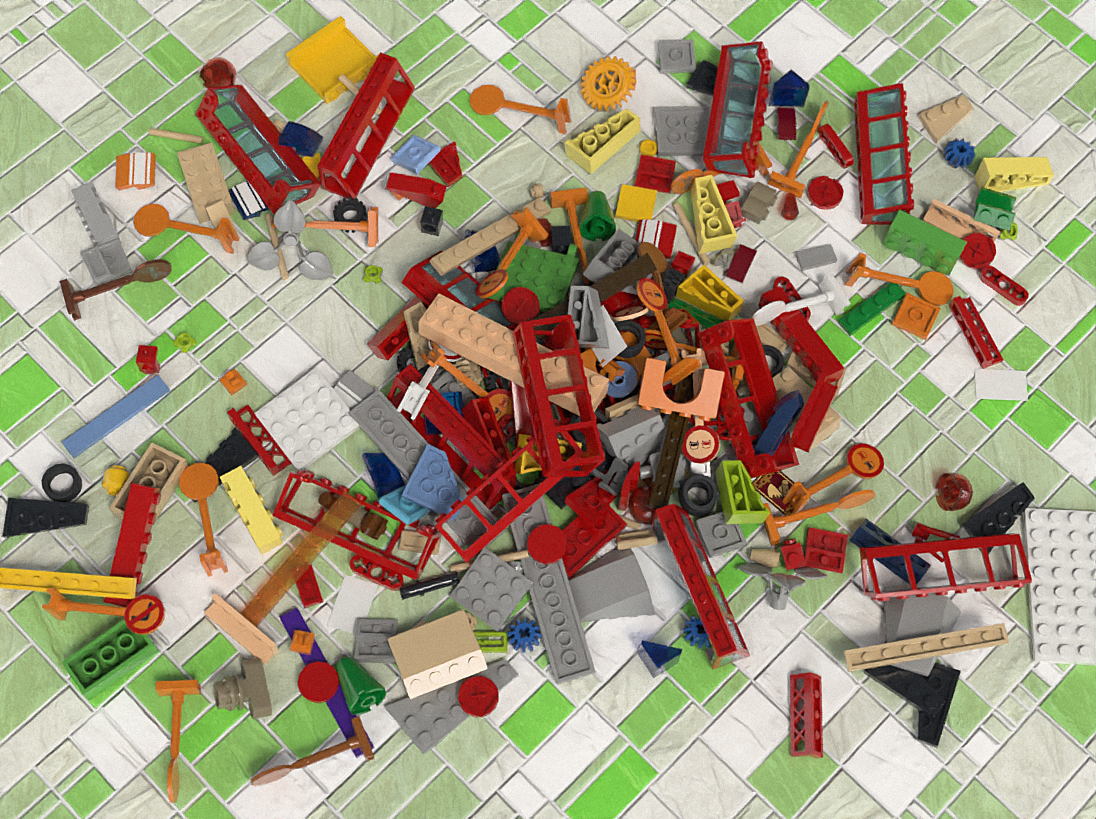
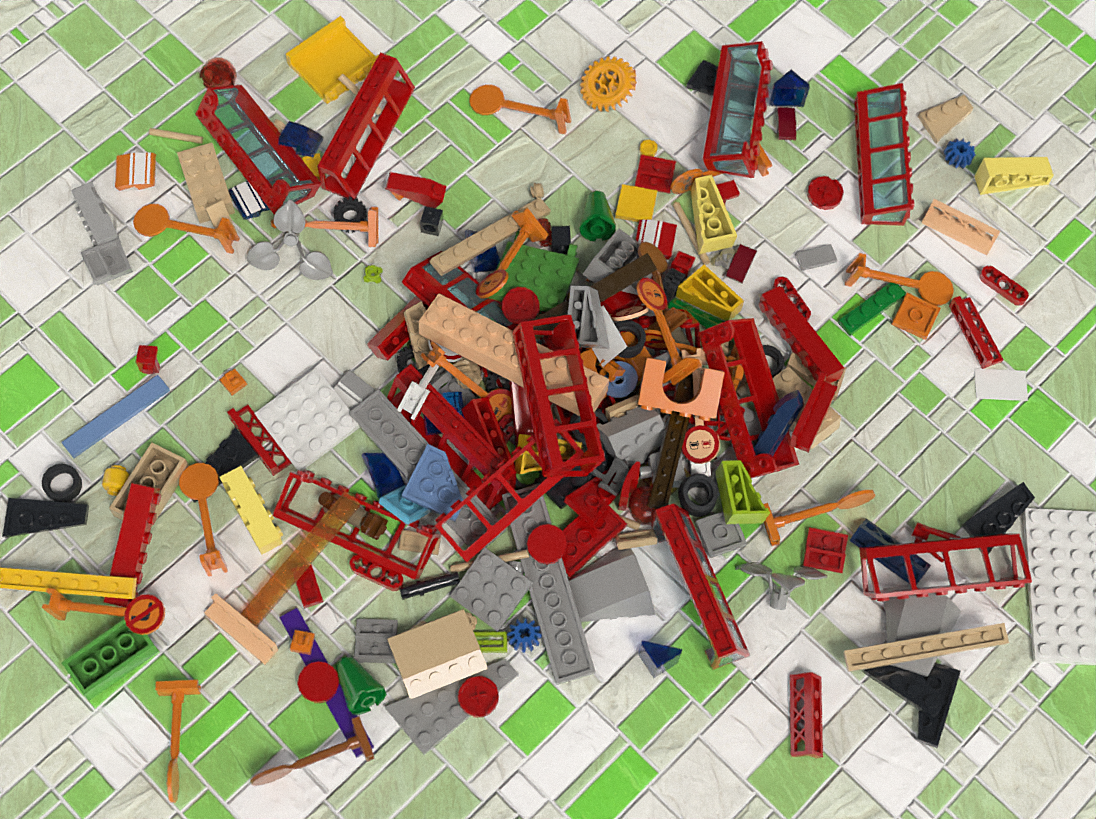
(146, 272): copper piece -> none
(182, 338): lime plate -> none
(252, 689): dark tan beam -> none
(275, 242): tan bar -> none
(352, 603): white sticker -> none
(415, 154): light blue tile -> none
(447, 165): red wing -> none
(569, 200): orange piece -> none
(603, 141): light yellow wedge -> none
(677, 56): light grey plate -> none
(681, 130): light grey plate -> none
(691, 631): blue gear -> none
(735, 214): red bracket -> none
(758, 202): dark tan brick -> none
(766, 557): tan cone -> none
(771, 337): tan tile -> none
(774, 489): sticker -> none
(787, 183): orange piece -> none
(790, 208): clear red cone -> none
(793, 554): red bracket -> none
(830, 293): white piece -> none
(835, 146): red beam -> none
(862, 461): orange piece -> none
(924, 243): bright green brick -> none
(954, 491): clear red cylinder -> none
(978, 251): red tile -> none
(994, 208): green panel -> none
(1011, 235): lime plate -> none

